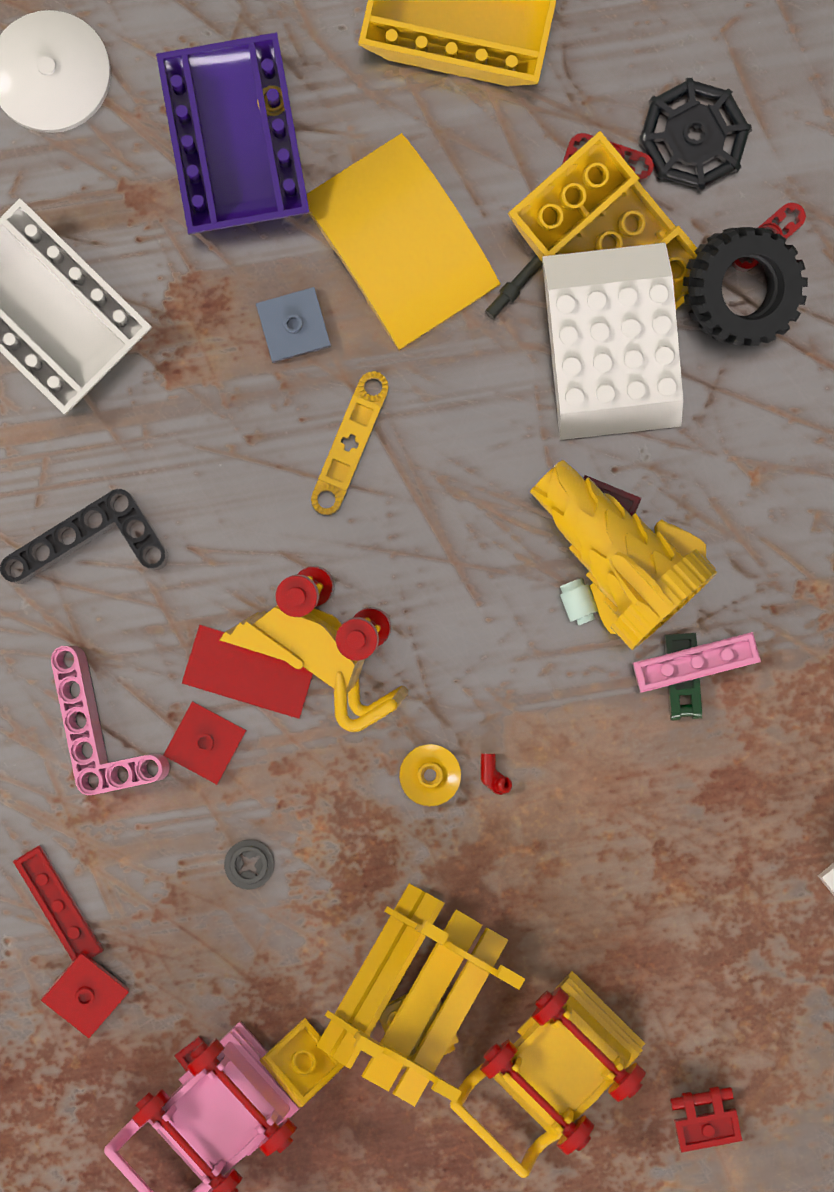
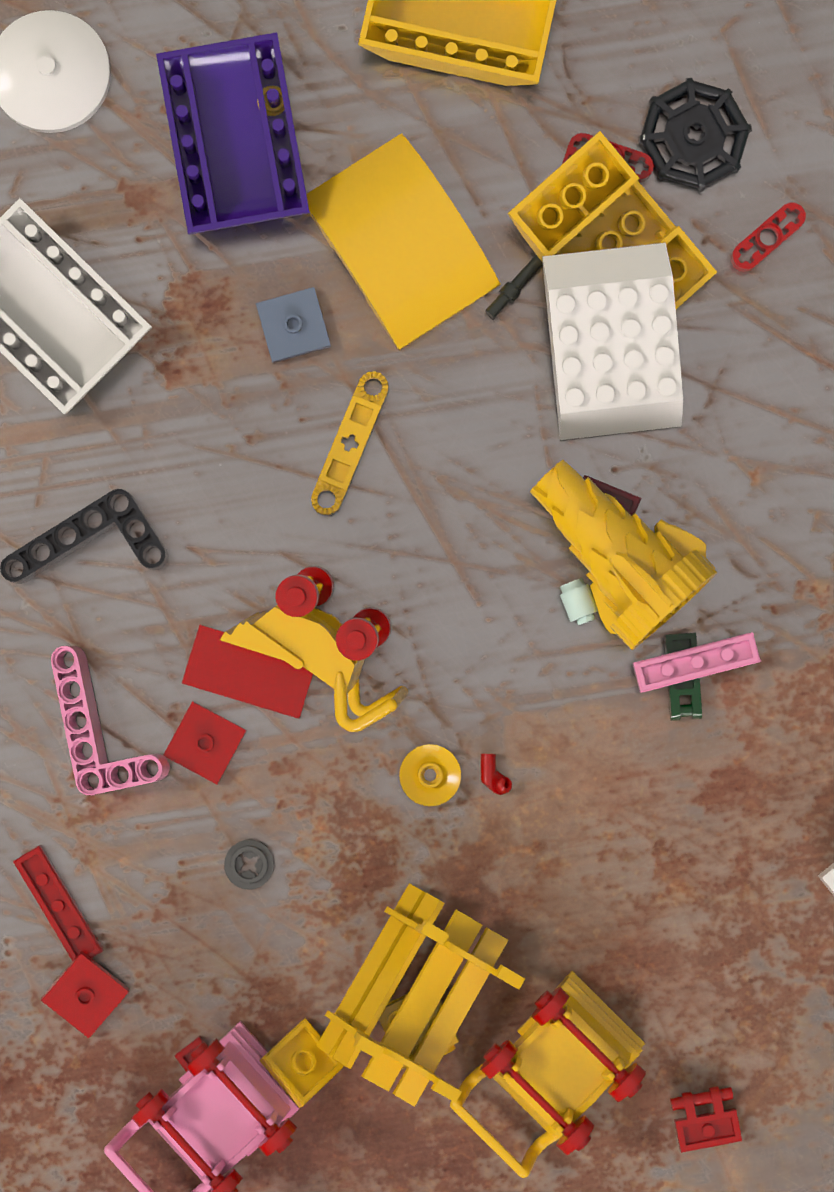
(782, 294): black tyre -> none

